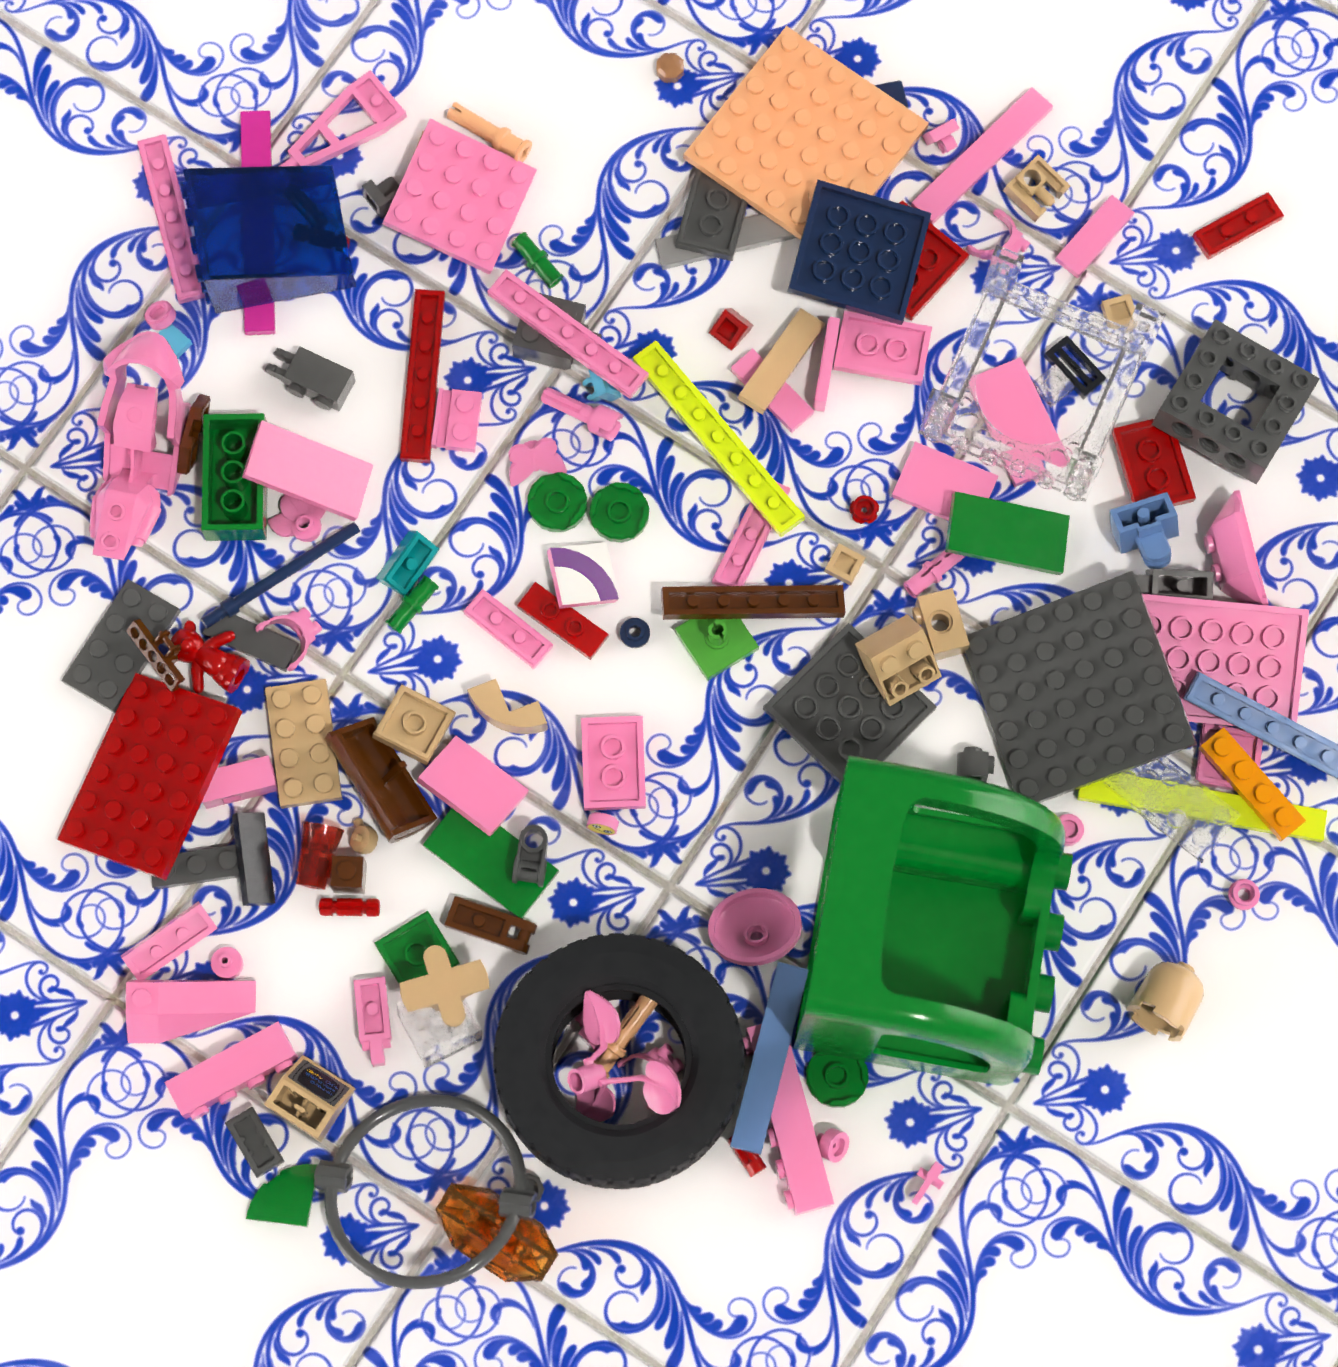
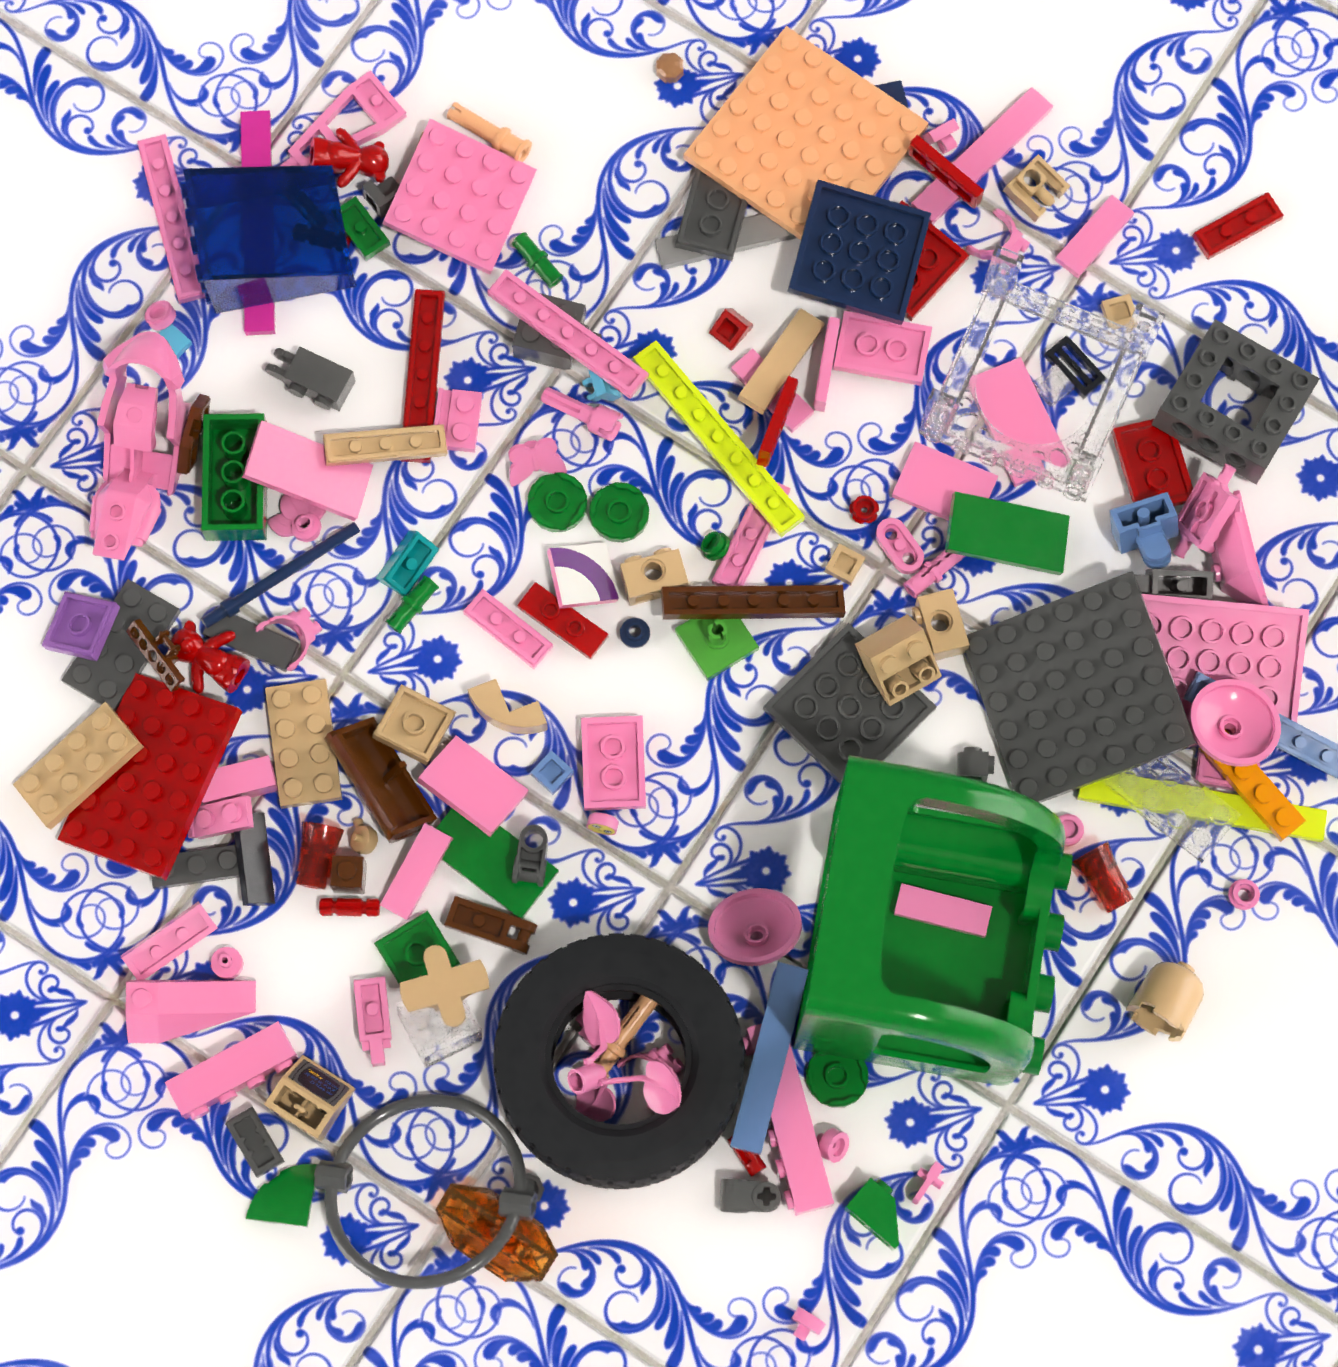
(78, 765): none -> tan plate
(81, 626): none -> medium lavender tile
(222, 818): none -> bright pink hinge
(349, 157): none -> red piece
(362, 229): none -> green plate
(385, 445): none -> tan tile
(416, 871): none -> bright pink tile
(552, 772): none -> medium blue plate
(639, 587): none -> tan brick
(715, 545): none -> green plate
(742, 1195): none -> dark grey piece
(777, 421): none -> red tile
(807, 1323): none -> bright pink tile
(876, 1211): none -> green slope
(901, 546): none -> bright pink plate
(943, 910): none -> bright pink tile
(945, 171): none -> red tile
(1104, 877): none -> clear red plant
(1206, 511): none -> bright pink plate
(1244, 712): none -> bright pink dish

